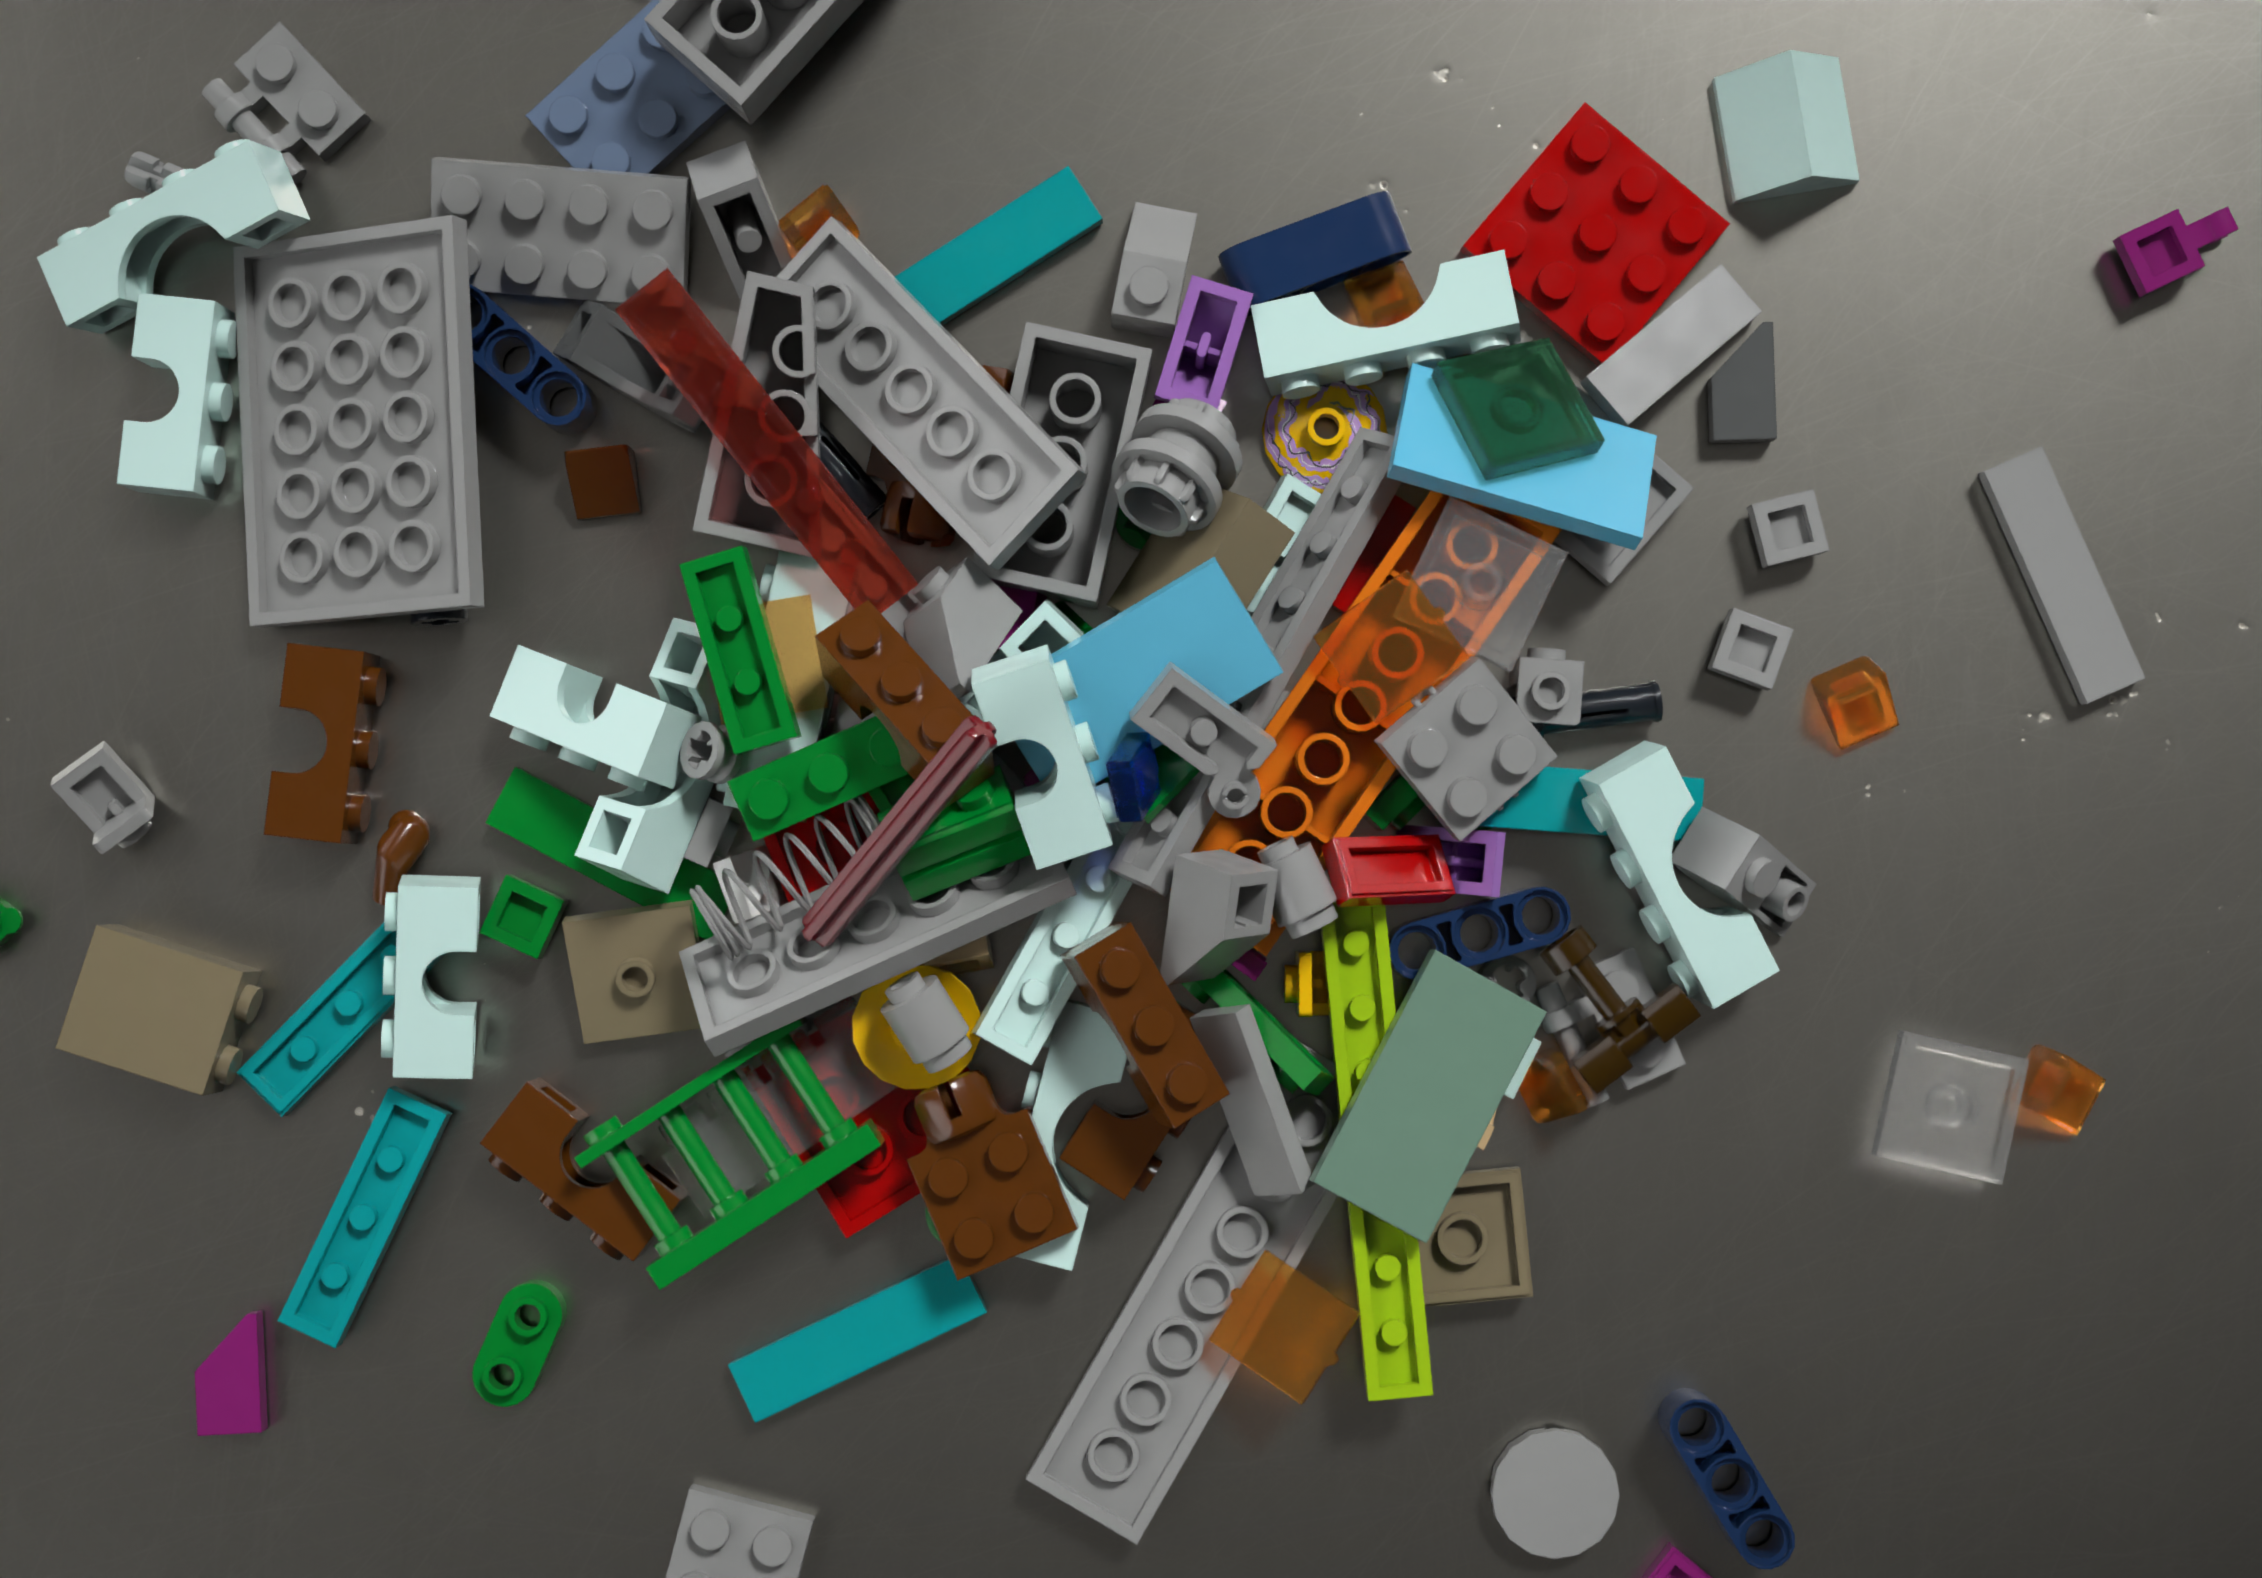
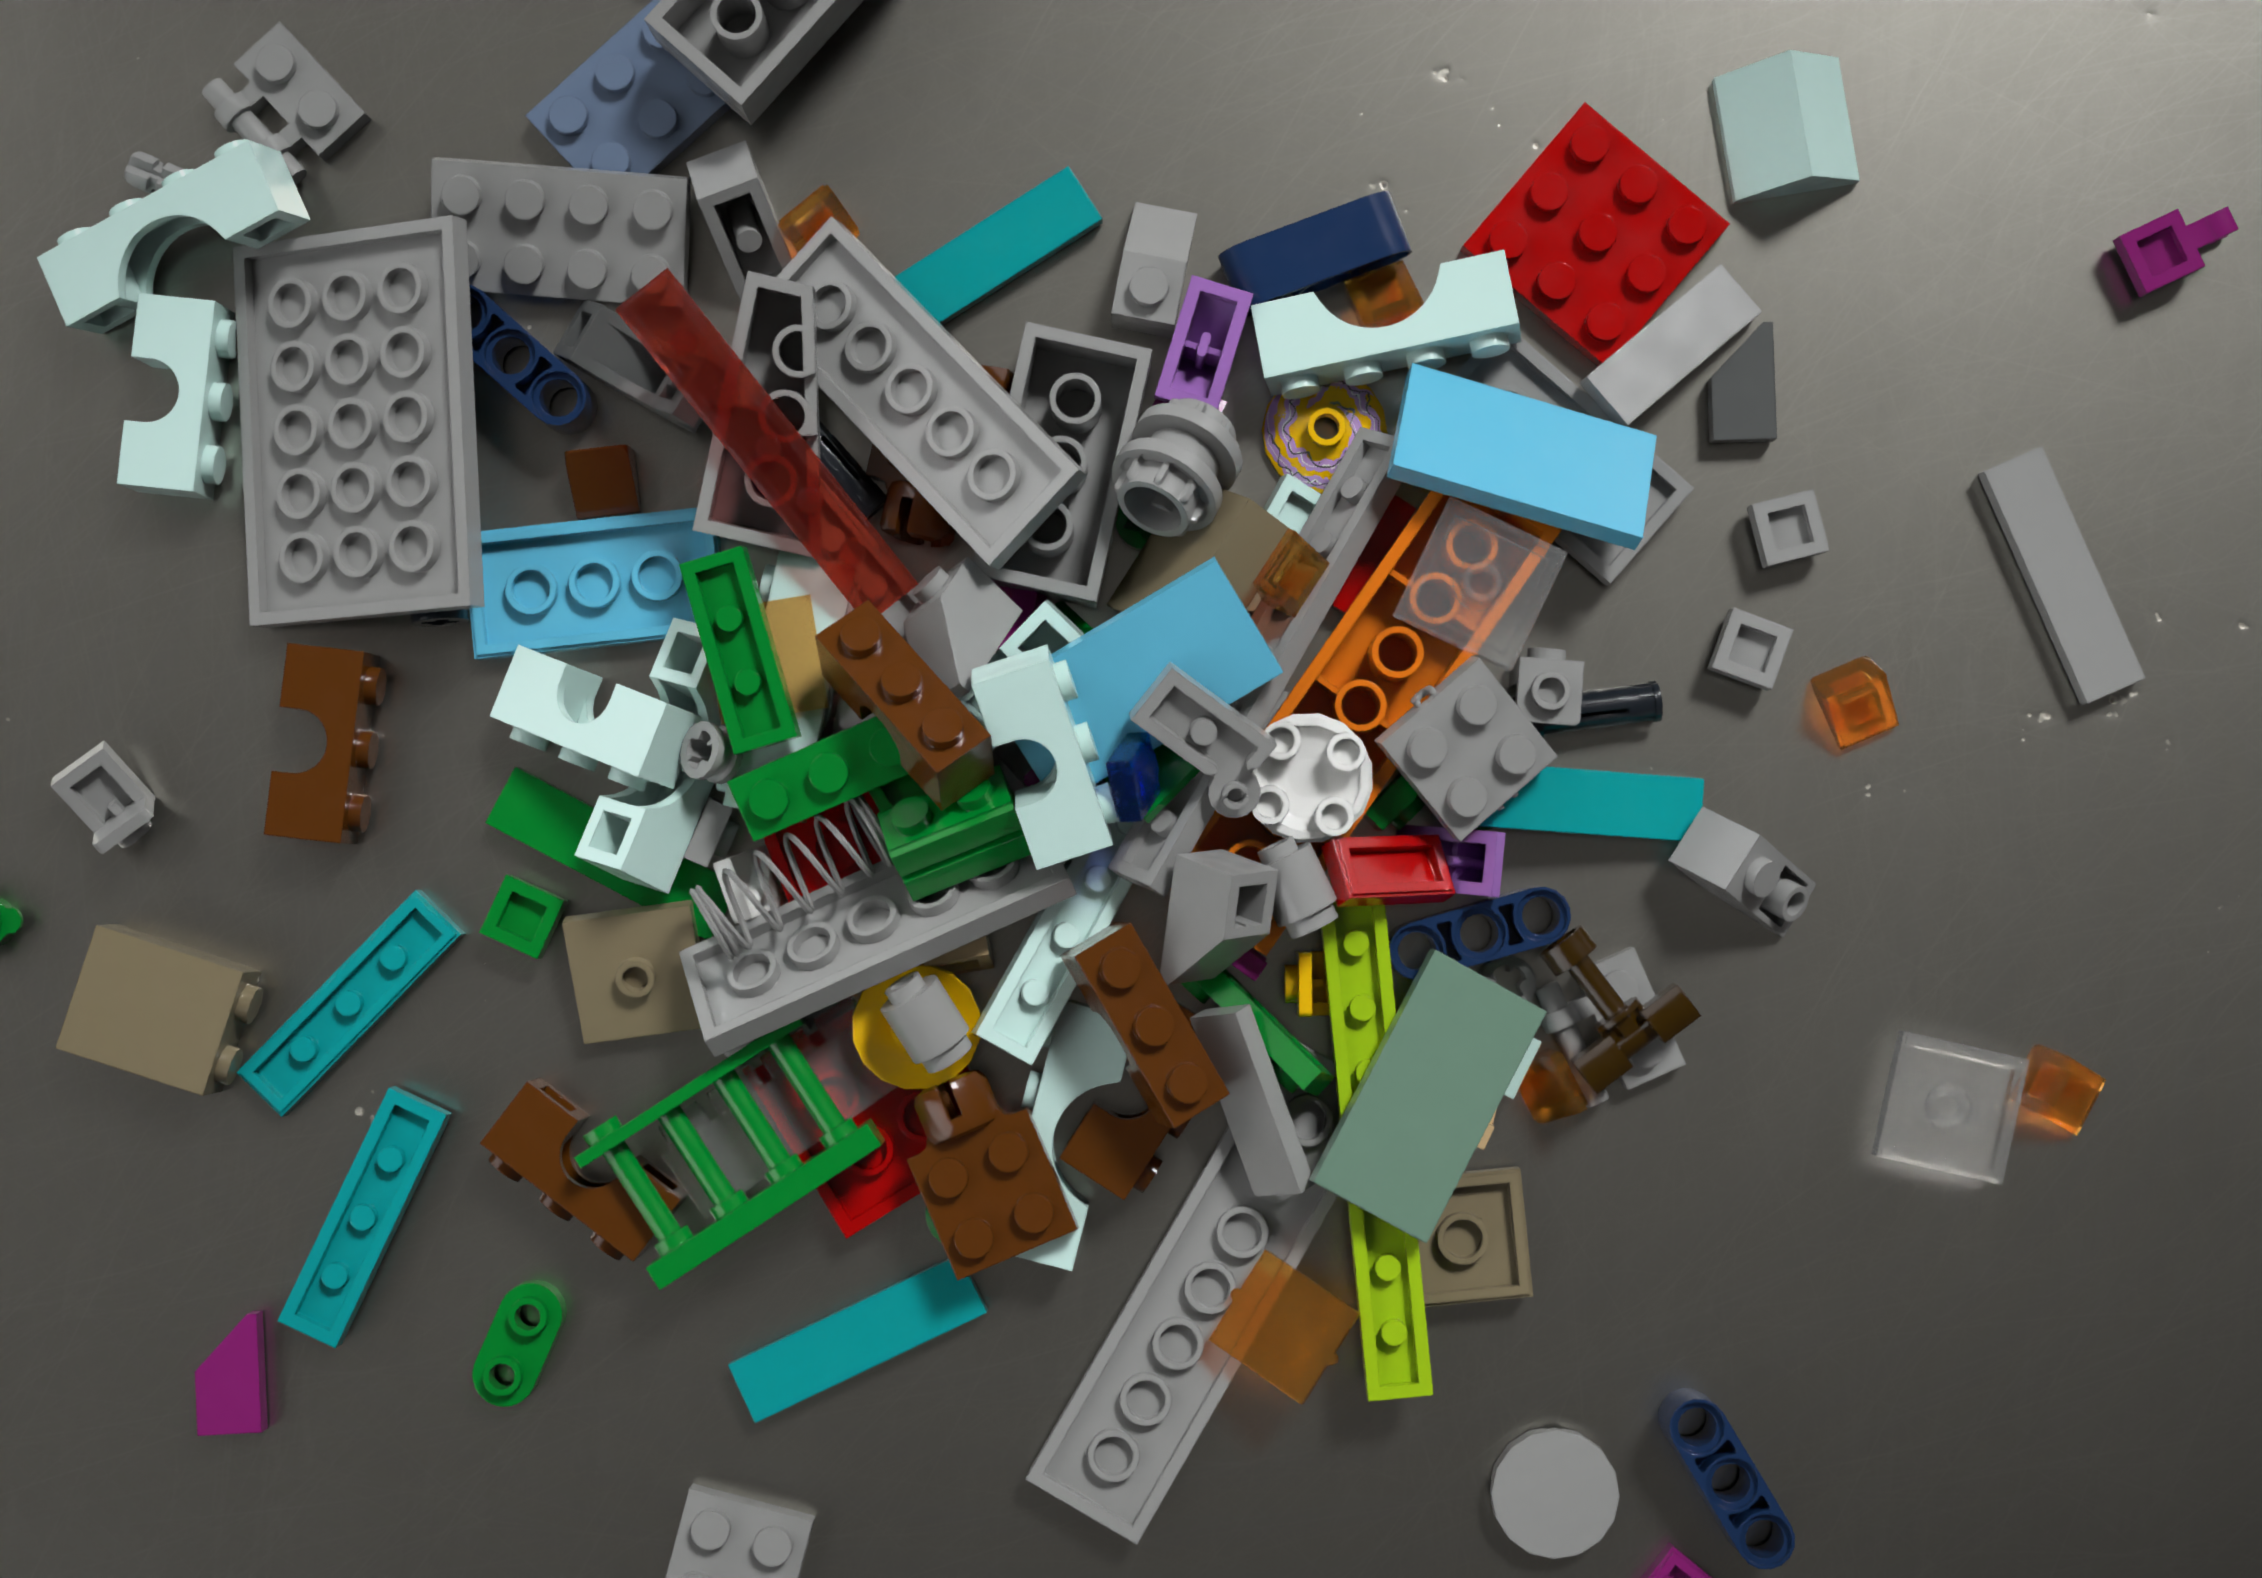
(398, 851): reddish brown arm -> none
(429, 1032): light aqua arch -> none
(585, 582): none -> medium azure tile
(900, 830): dark red axle -> none
(1290, 574): none -> clear orange slope
(1313, 779): none -> white dish
(1391, 646): clear orange piece -> none
(1517, 408): clear green tile -> none
(1640, 807): light aqua arch -> none

